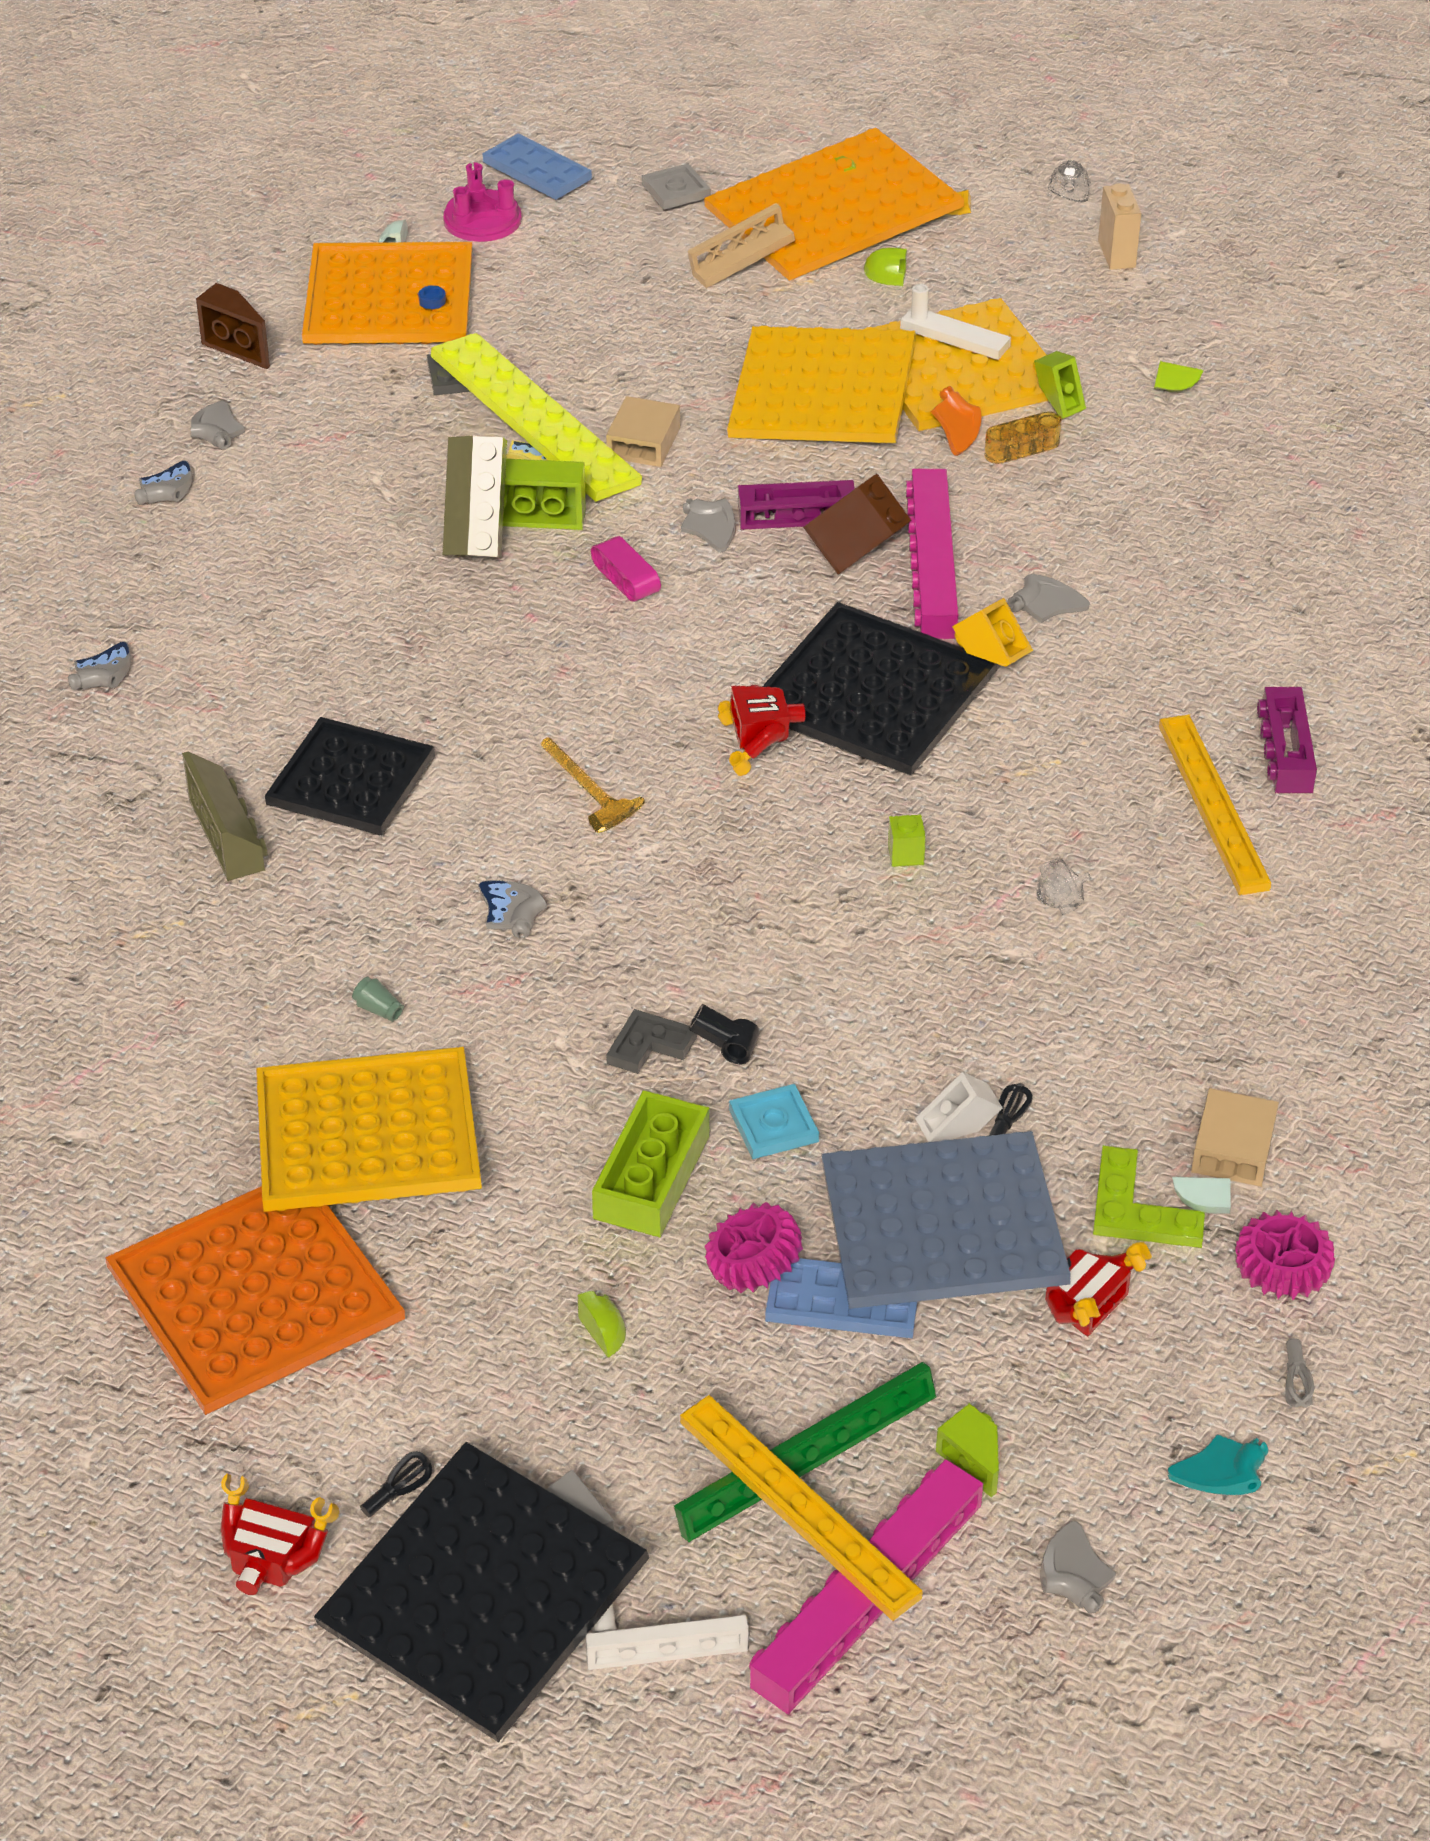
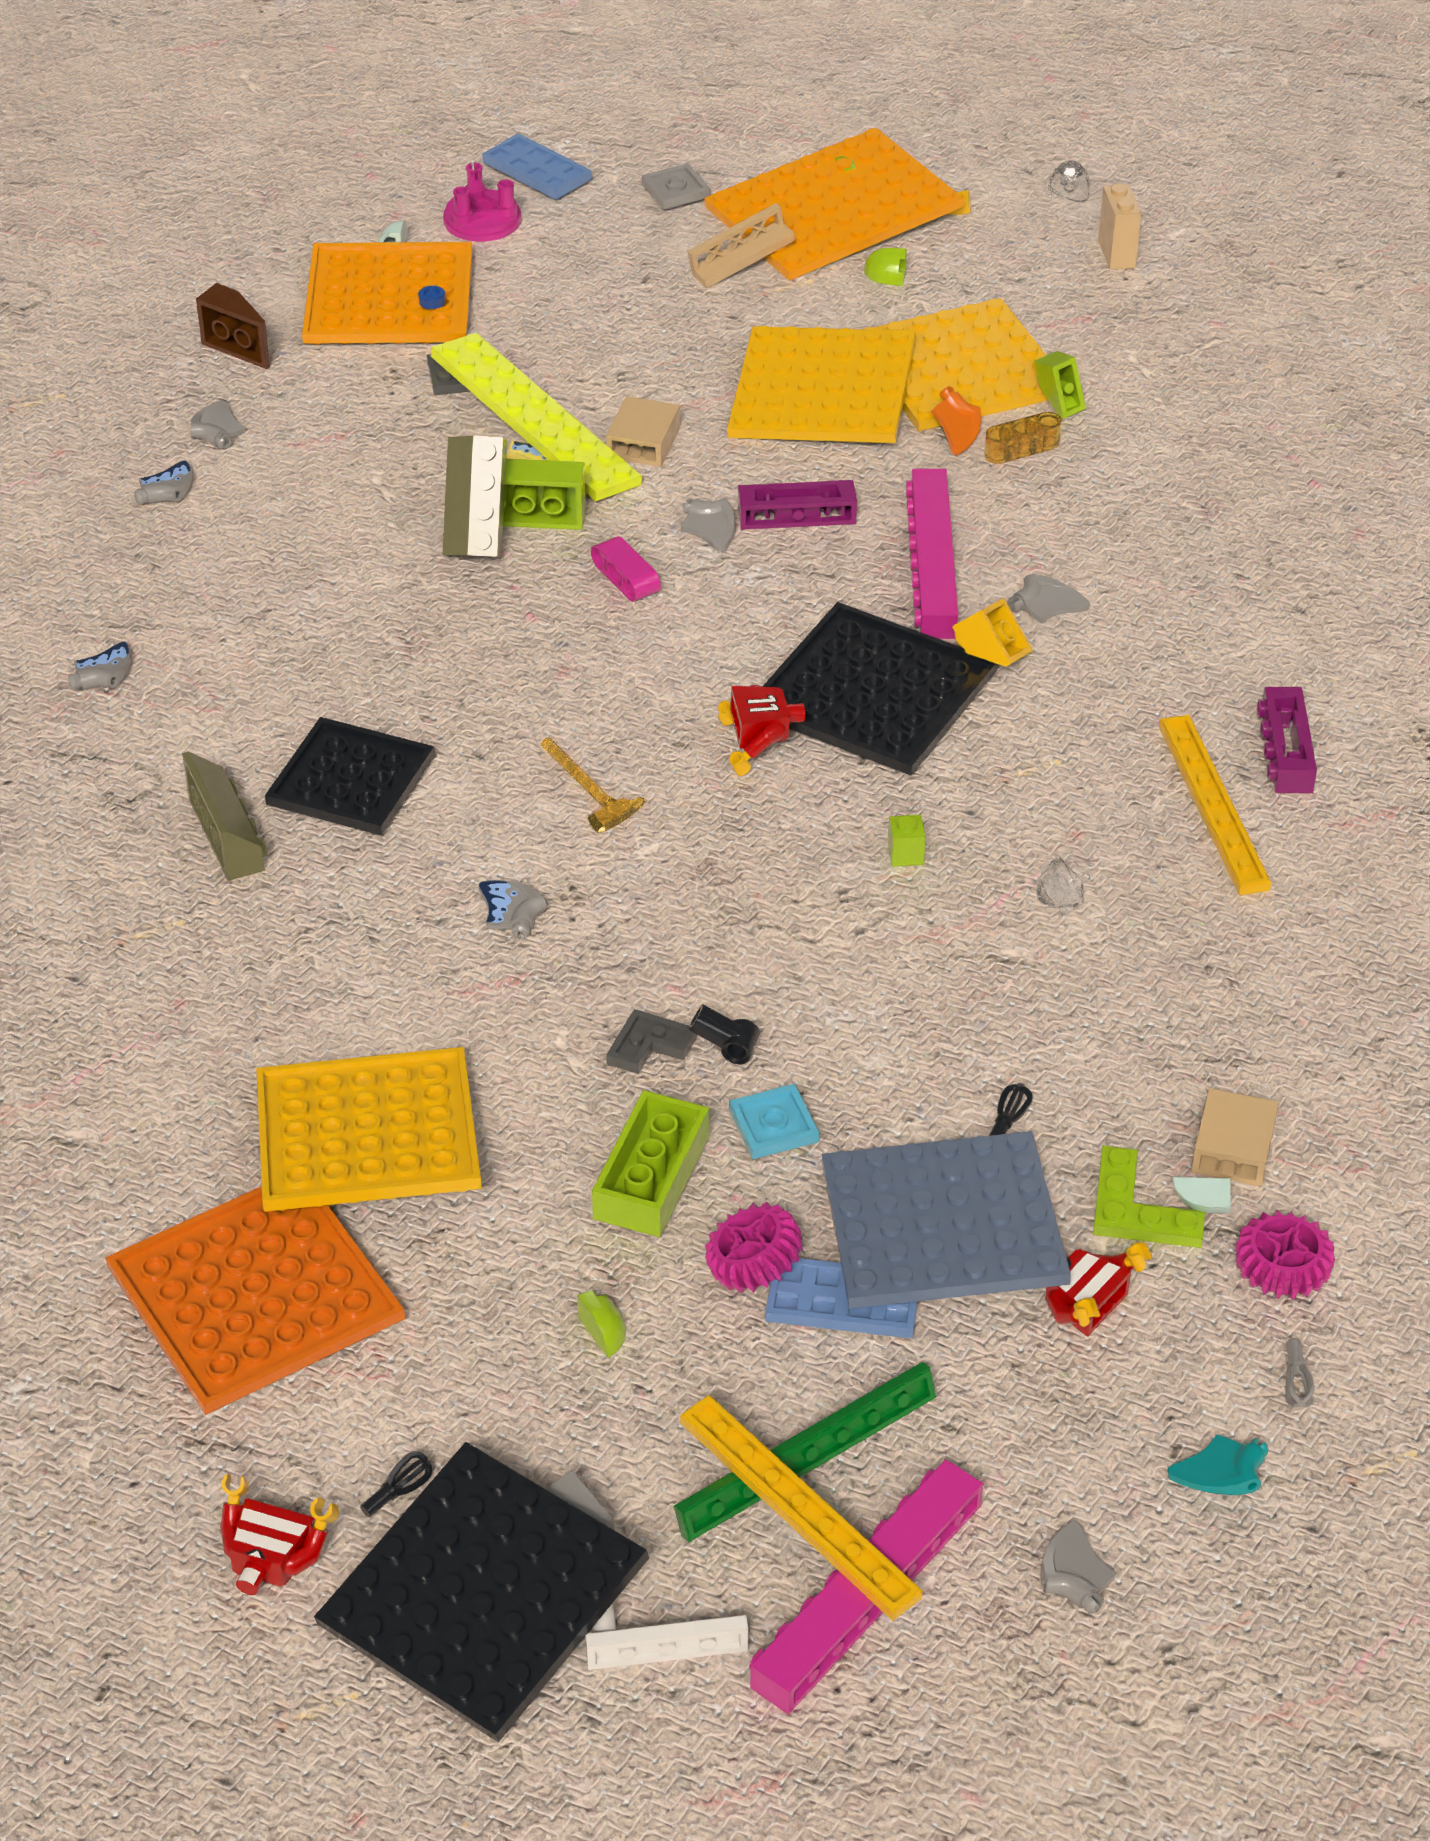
(375, 998): sand green cone -> none
(857, 523): reddish brown slope -> none
(951, 330): white piece -> none
(959, 1109): white slope -> none
(972, 1445): lime slope -> none
(1176, 377): lime brick -> none

